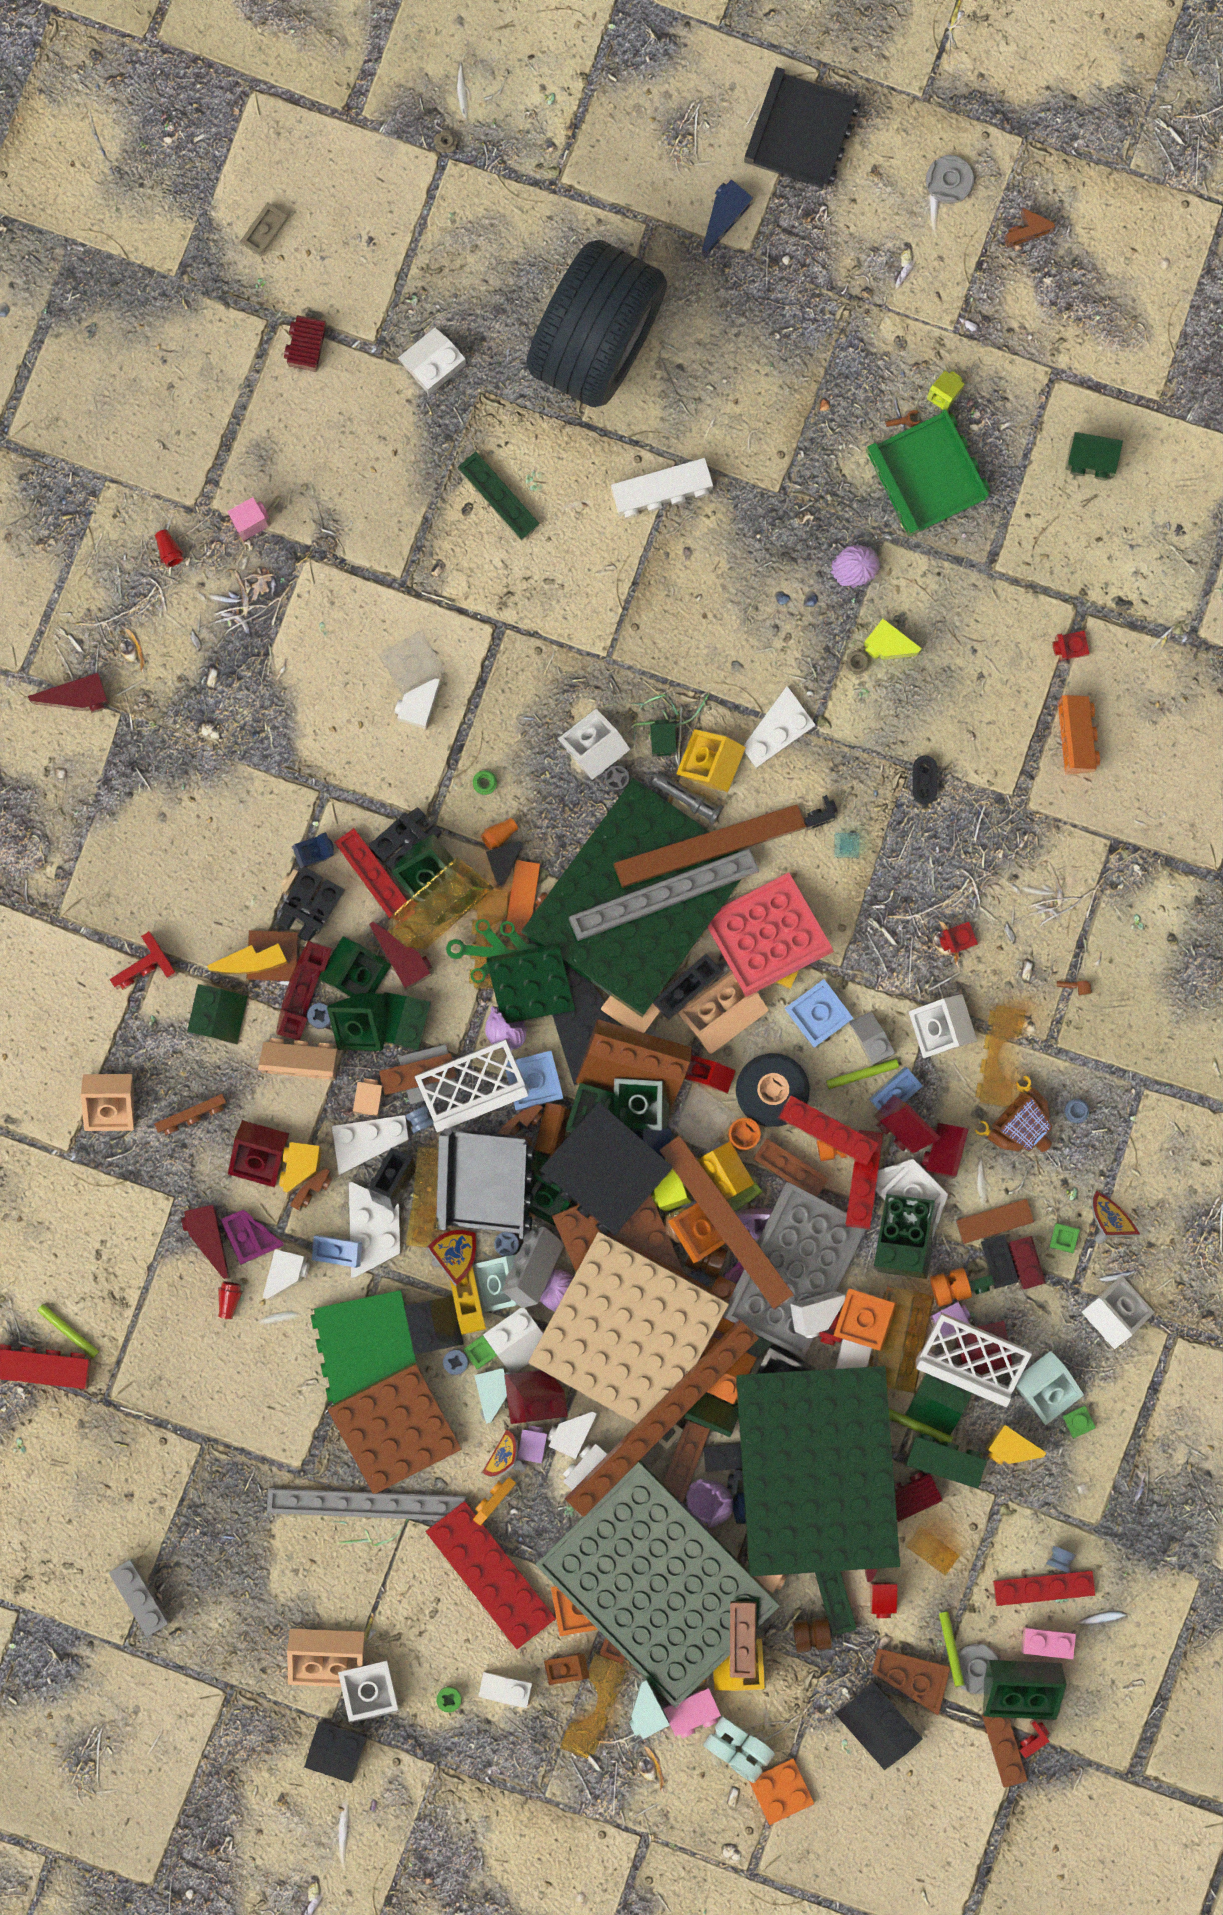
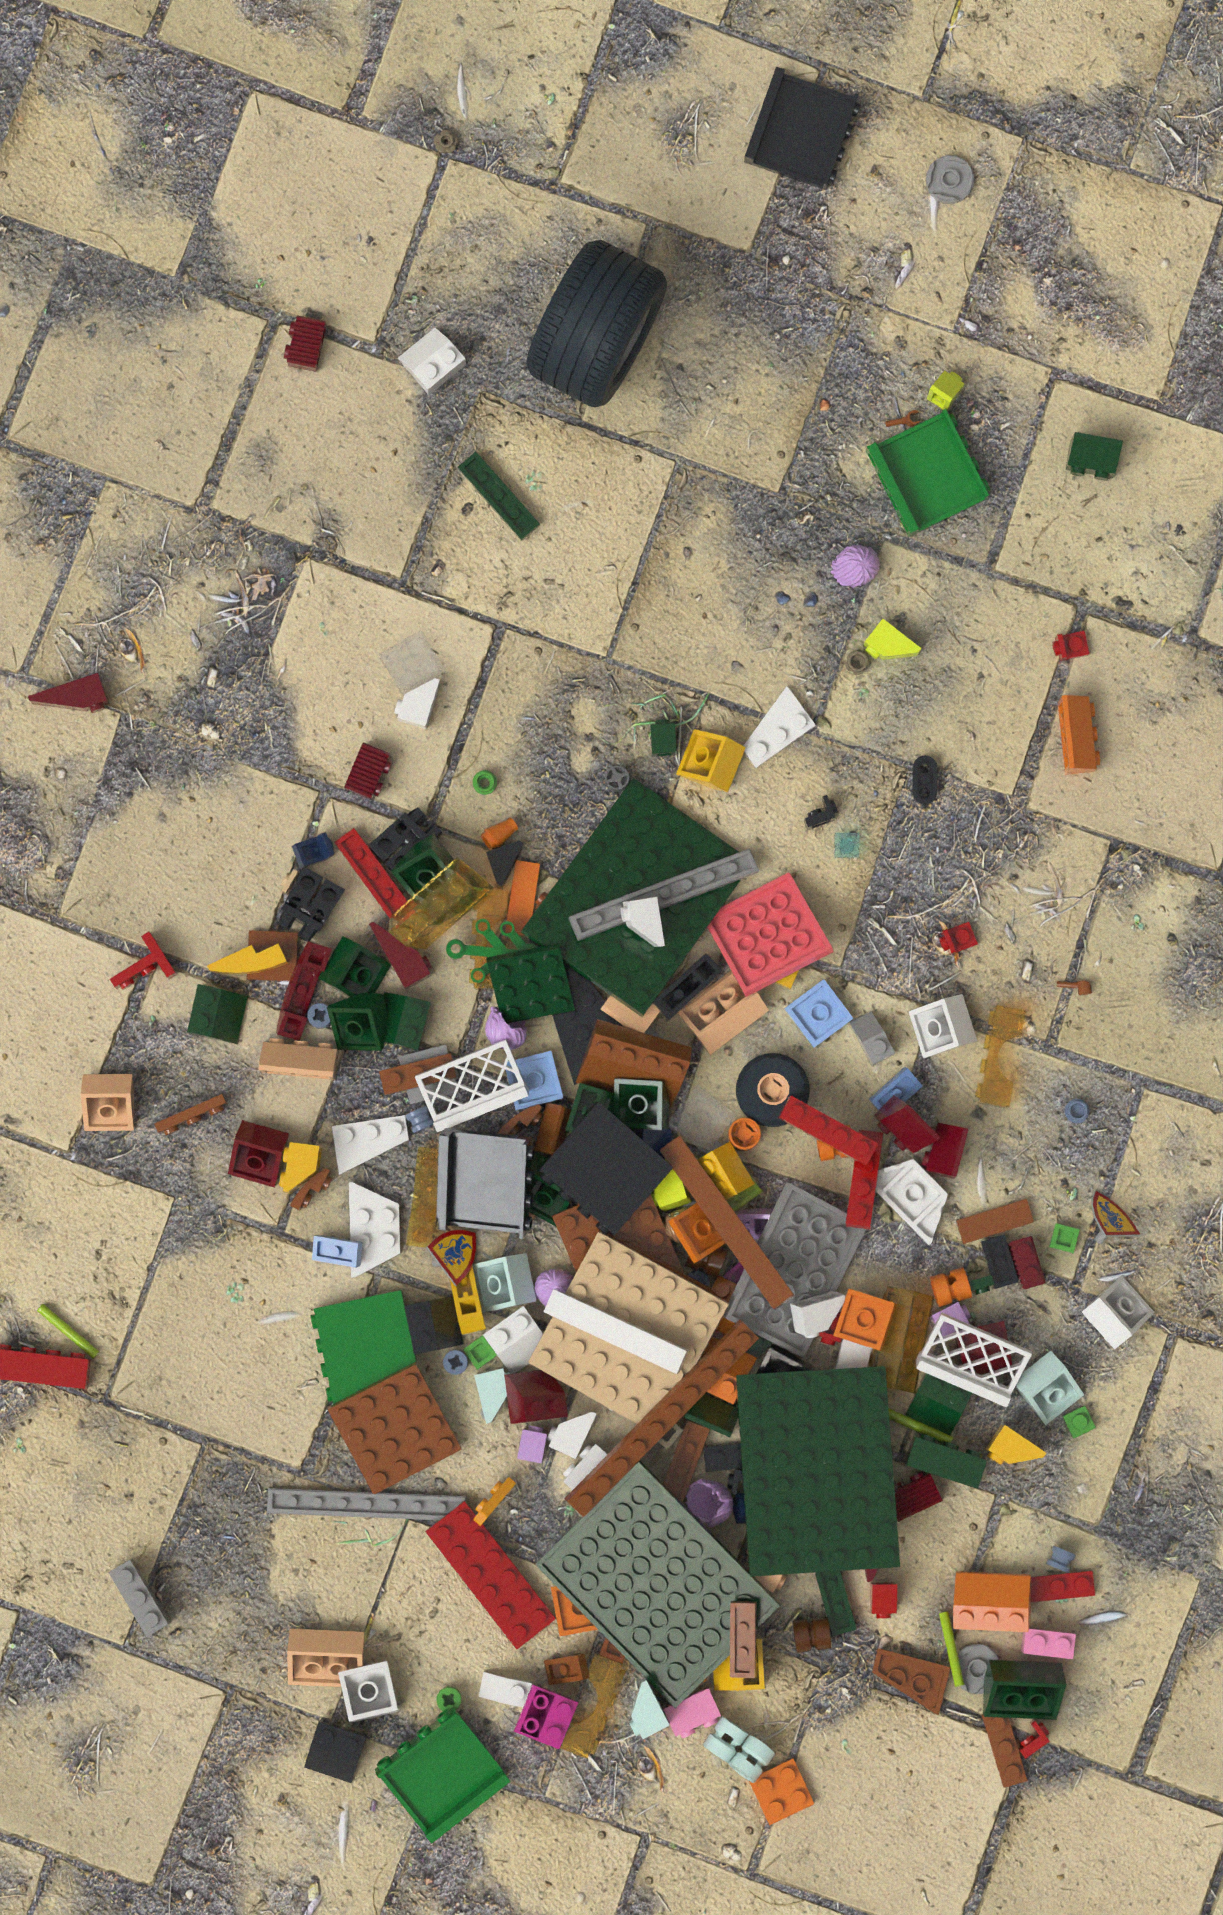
(168, 549): red cone -> none
(205, 1232): dark red slope -> none
(229, 1296): red cone -> none
(248, 1237): magenta wing -> none
(249, 518): bright pink brick -> none
(263, 229): dark tan plate -> none
(285, 1273): white slope -> none
(368, 771): none -> dark red brick
(368, 1097): light nougat brick -> none
(392, 1178): black brick -> none
(442, 1774): none -> green panel
(504, 1457): shield -> none
(507, 1242): sand blue wheel -> none
(532, 1267): light grey brick -> none
(546, 1716): none -> dark pink slope
(594, 744): white slope -> none
(616, 1331): none -> white slope
(644, 919): none -> white slope
(661, 488): white brick -> none
(698, 803): dark grey pin -> none
(709, 846): dark orange tile -> none
(709, 1074): red slope -> none
(727, 210): dark blue slope -> none
(790, 1168): dark orange plate -> none
(862, 1074): lime bar -> none
(878, 1725): black slope -> none
(905, 1236): dark green slope -> none
(932, 1550): clear yellow slope -> none
(992, 1601): none -> orange slope
(1022, 1123): dark orange torso -> none
(1034, 228): dark orange slope -> none

